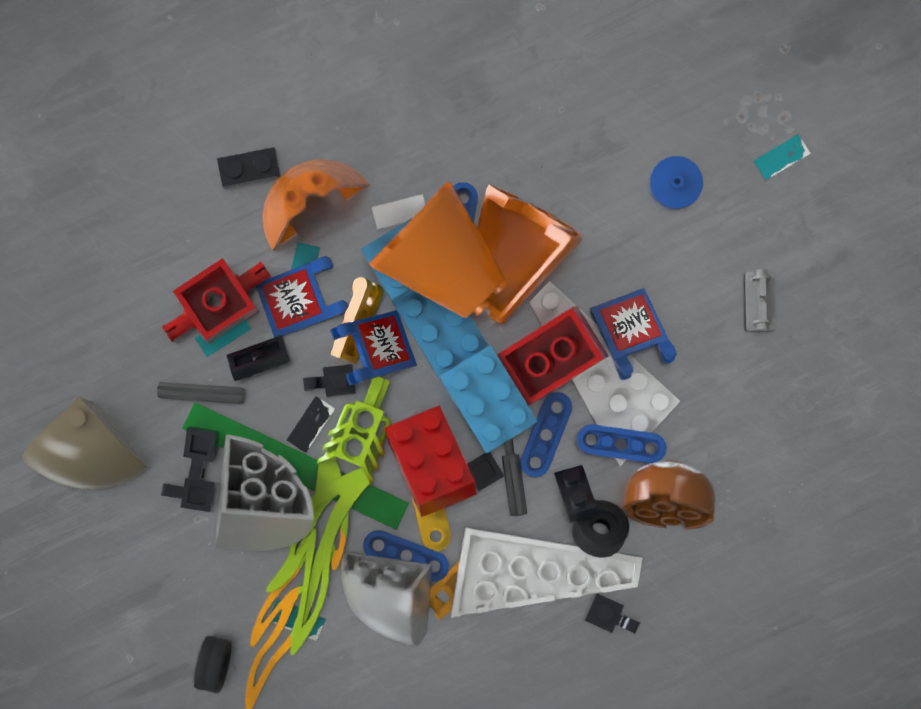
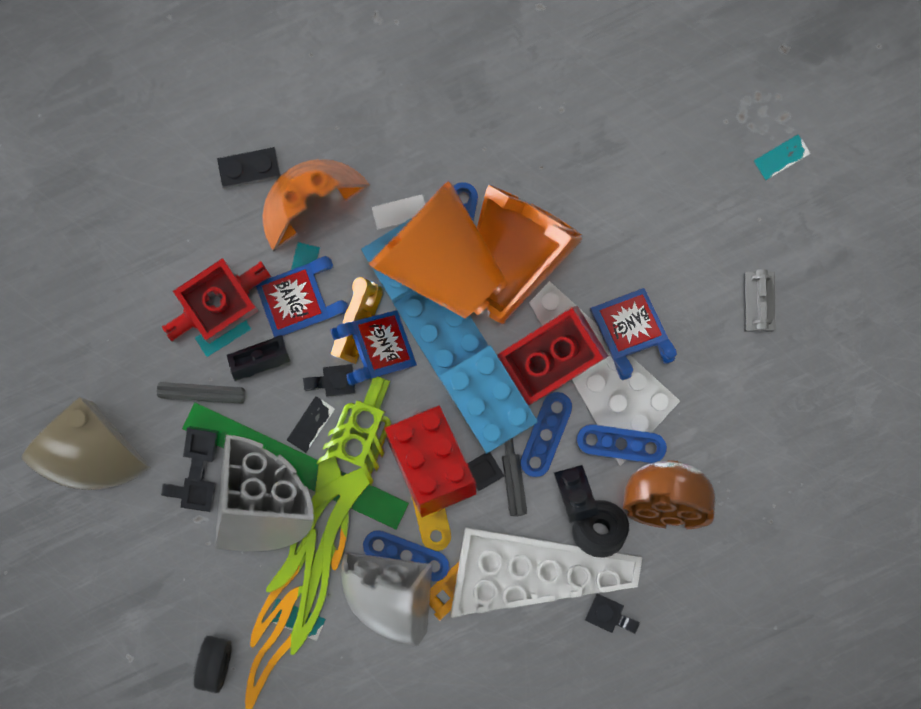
(676, 182): blue piece -> none

